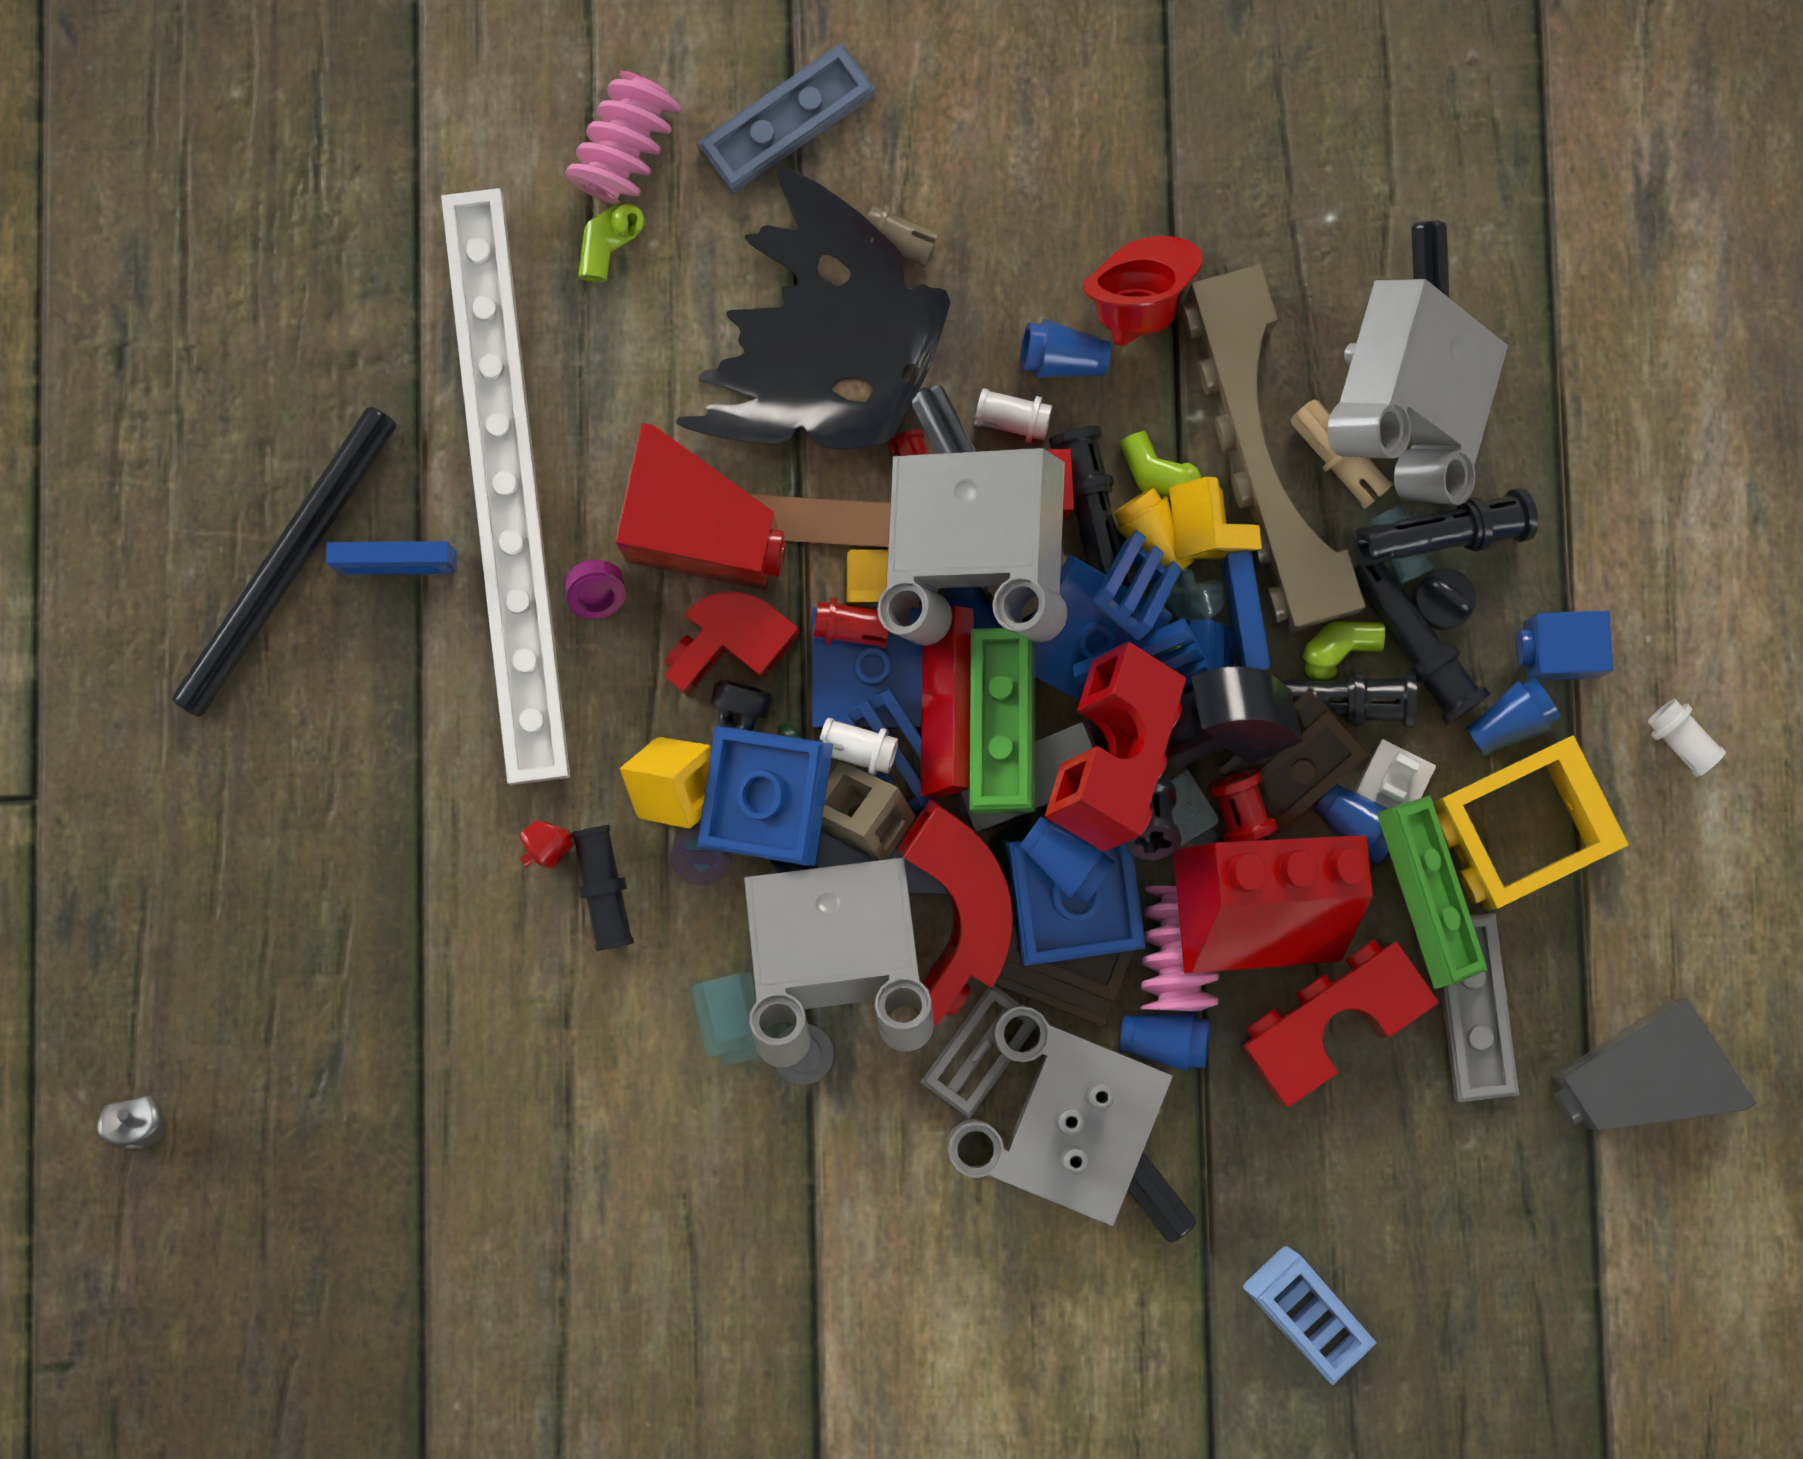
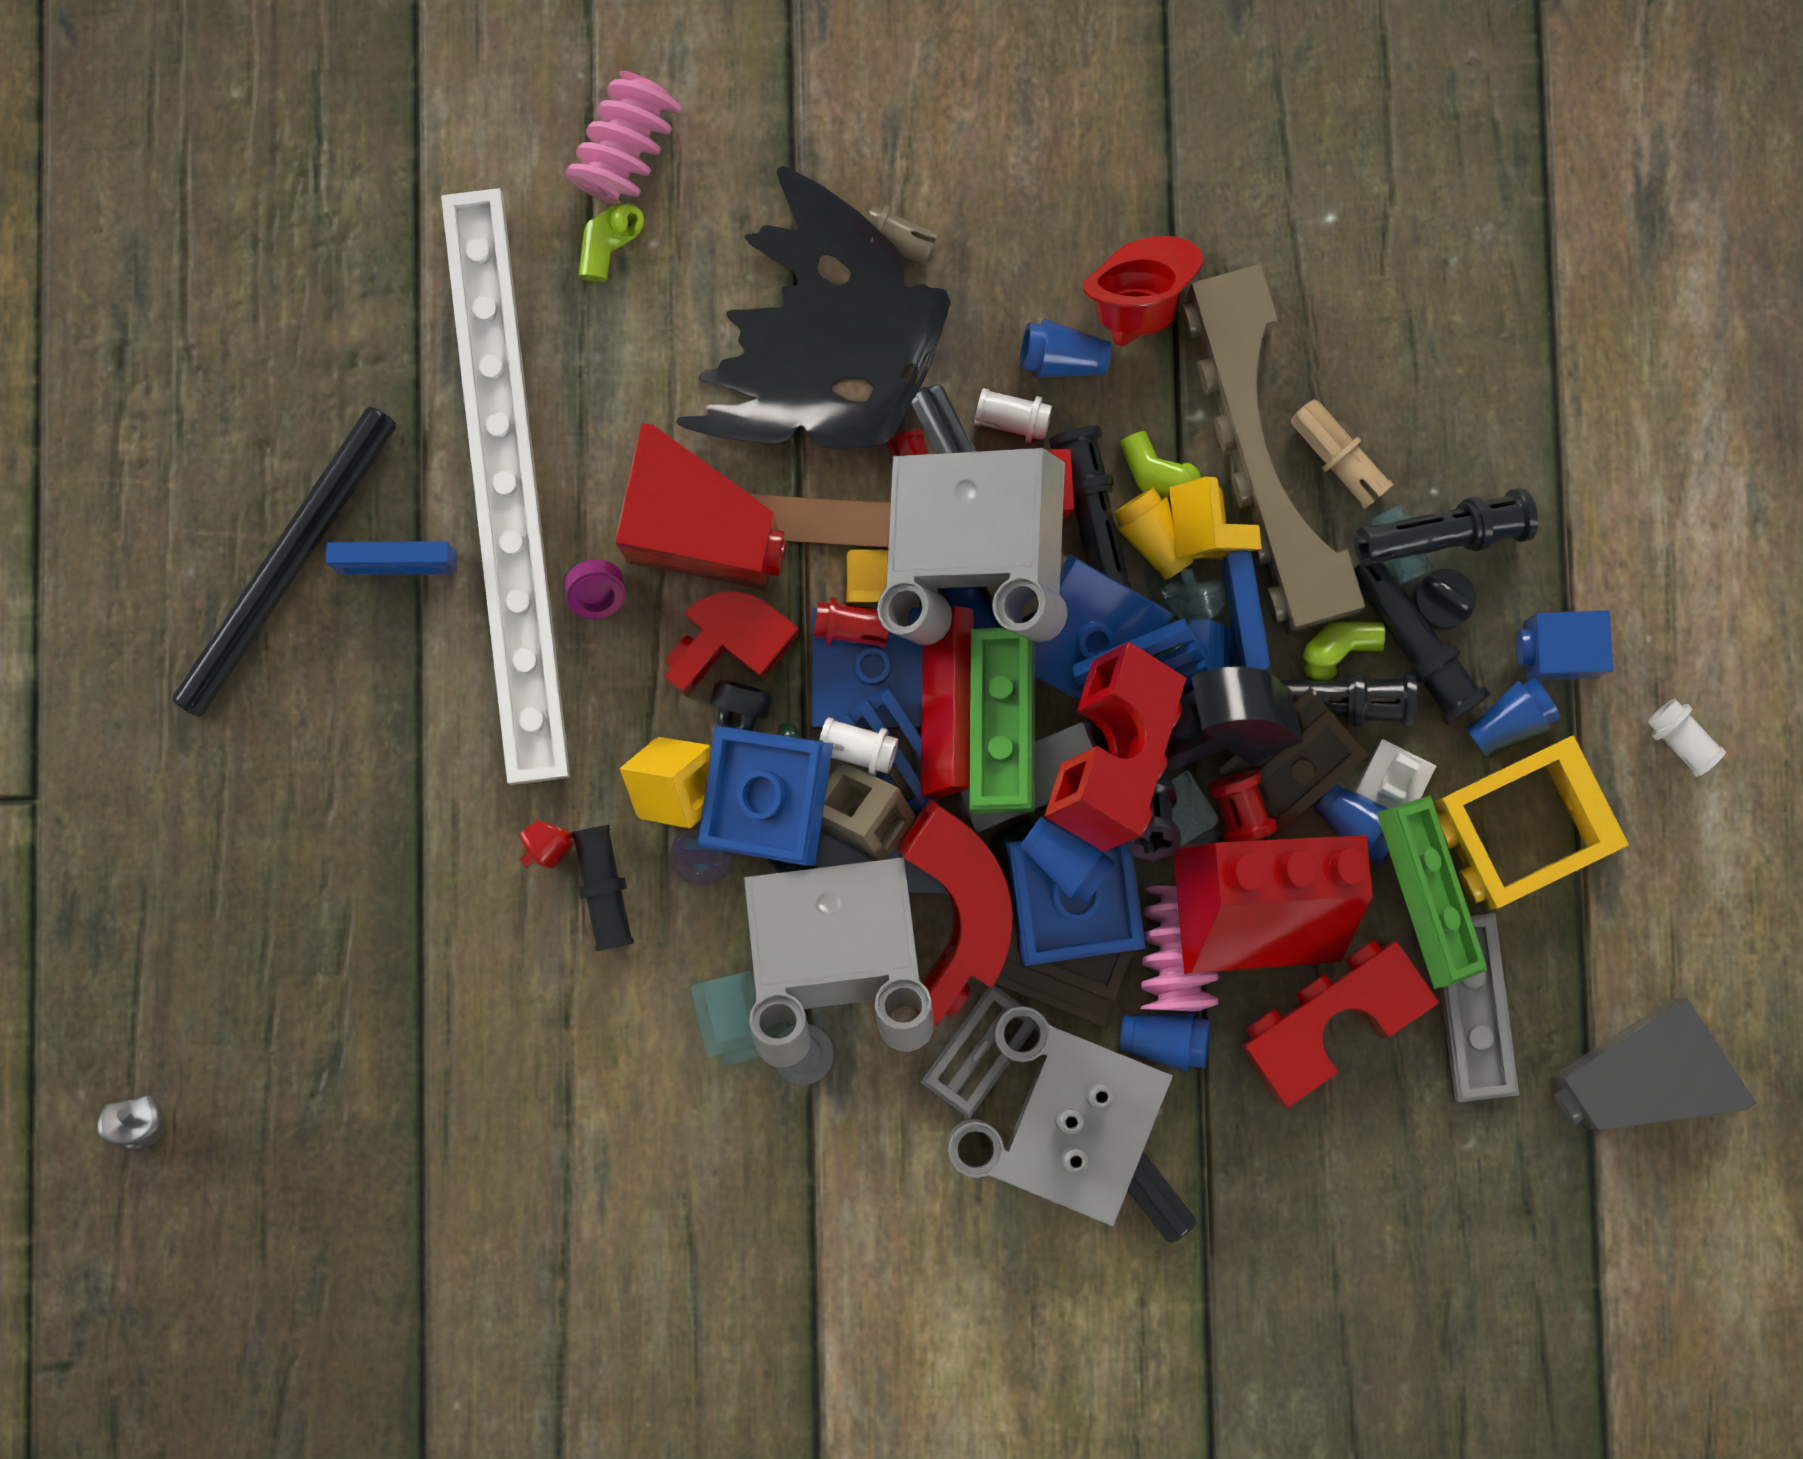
(786, 118): sand blue tile -> none
(1148, 568): blue tile -> none
(1276, 1278): light blue slope -> none
(1419, 378): light grey piece -> none

